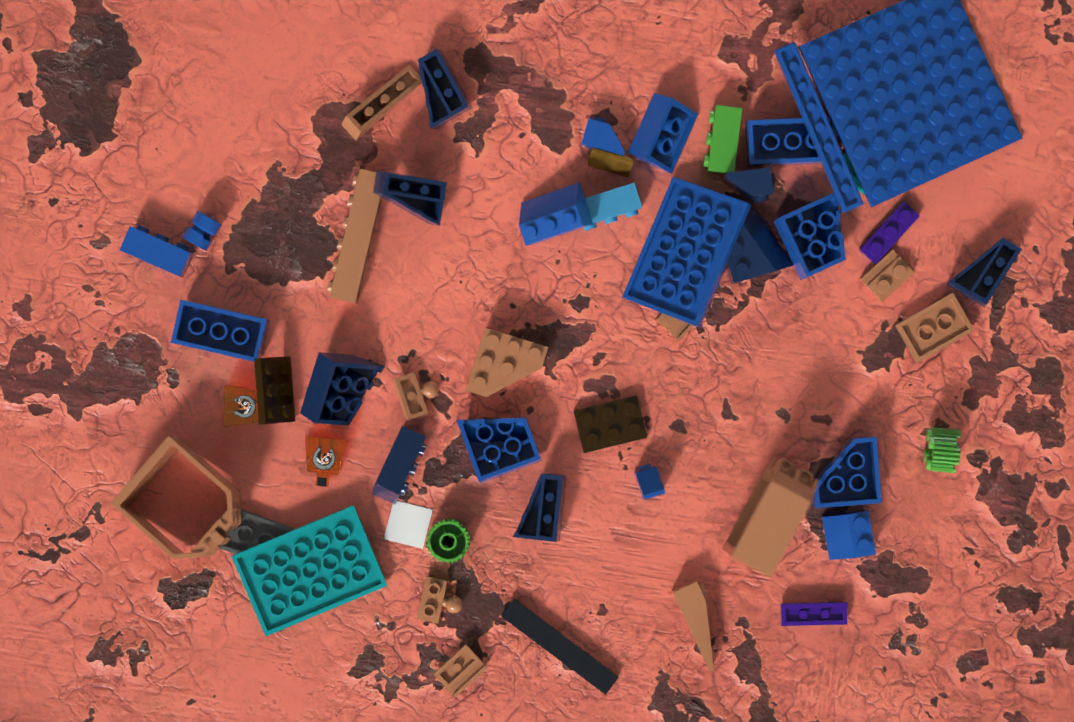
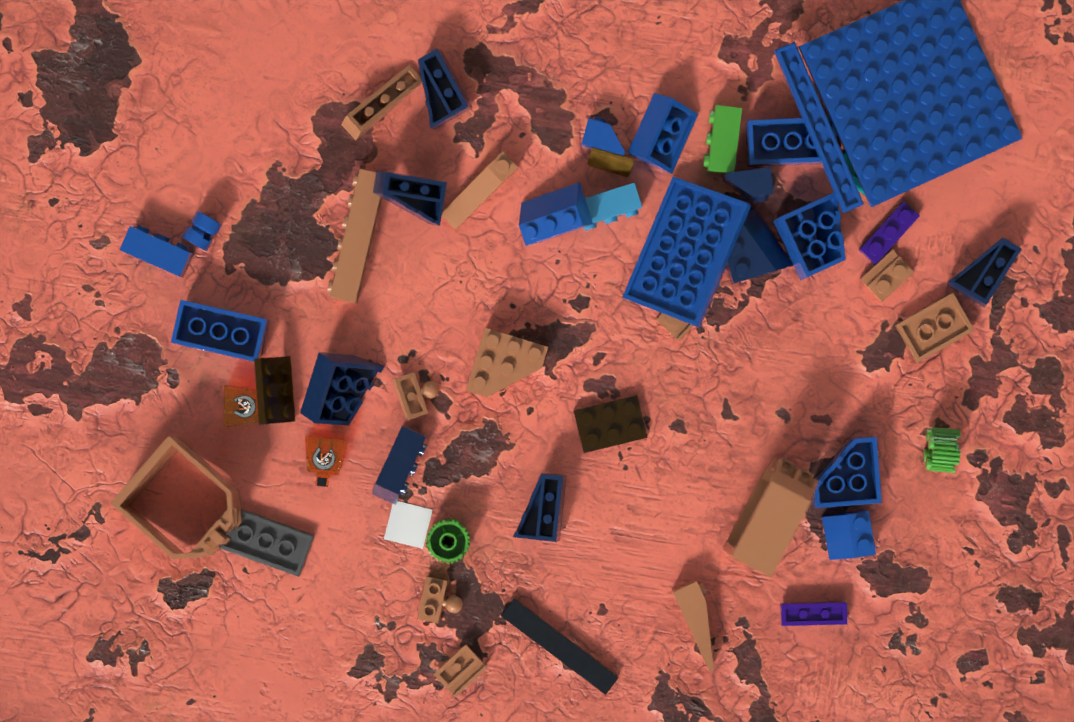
(309, 570): teal plate -> none
(479, 190): none -> nougat slope
(498, 446): blue wedge -> none
(649, 481): blue slope -> none

